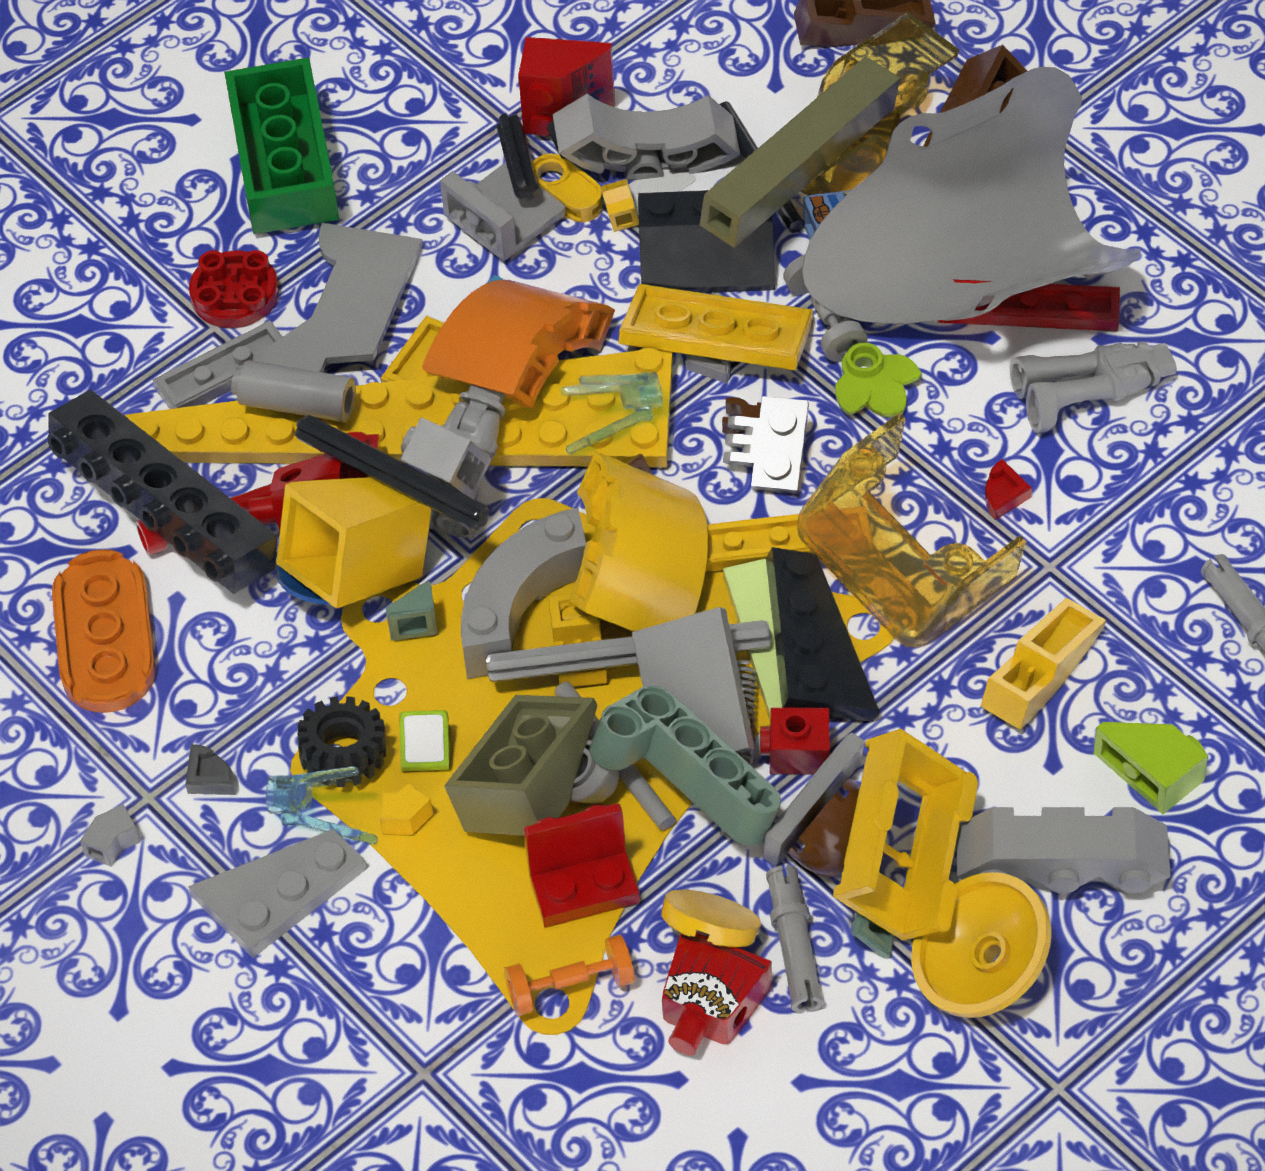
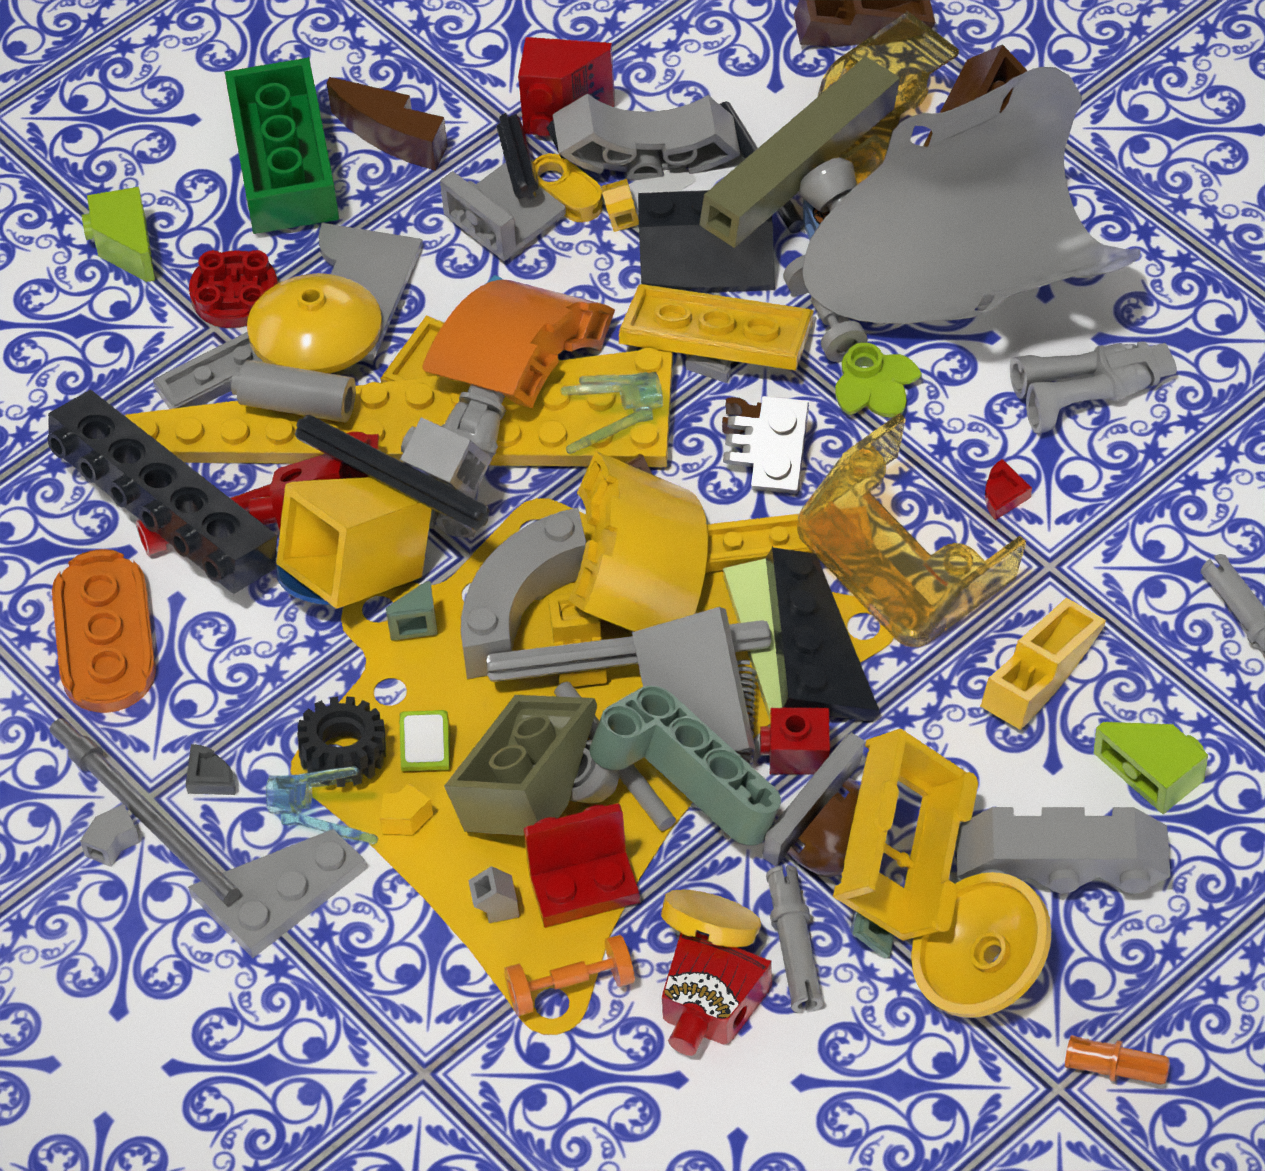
(89, 756): none -> flat silver bar
(120, 231): none -> lime slope
(315, 323): none -> yellow dish
(389, 122): none -> reddish brown slope
(495, 894): none -> light grey piece
(828, 184): none -> light grey cone
(1053, 307): red tile -> none
(1116, 1061): none -> orange axle

